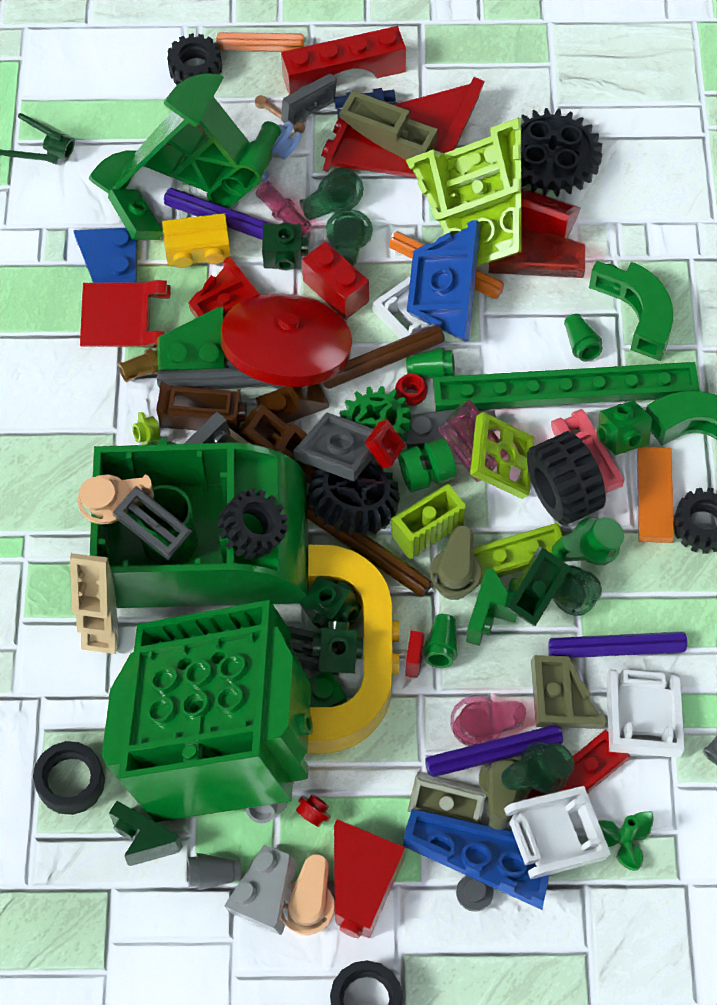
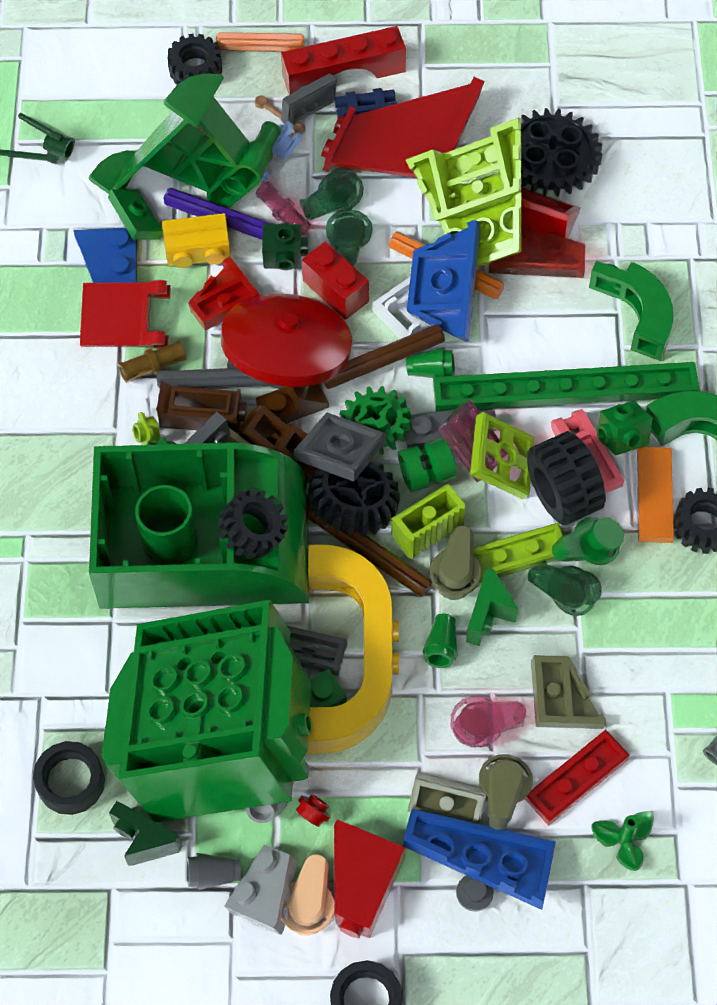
(94, 603): tan slope -> none
(106, 492): light nougat piece -> none
(175, 542): dark grey tile -> none
(193, 344): green wing -> none
(330, 602): dark green brick -> none
(345, 659): dark green brick -> none
(384, 443): red tile -> none
(388, 126): olive slope -> none
(414, 382): red plate -> none
(414, 654): red tile -> none
(490, 751): dark purple axle -> none
(536, 586): dark green slope -> none
(540, 768): clear green piece -> none
(548, 836): white container -> none
(582, 338): green cone -> none
(618, 644): dark purple axle -> none
(645, 708): white container -> none

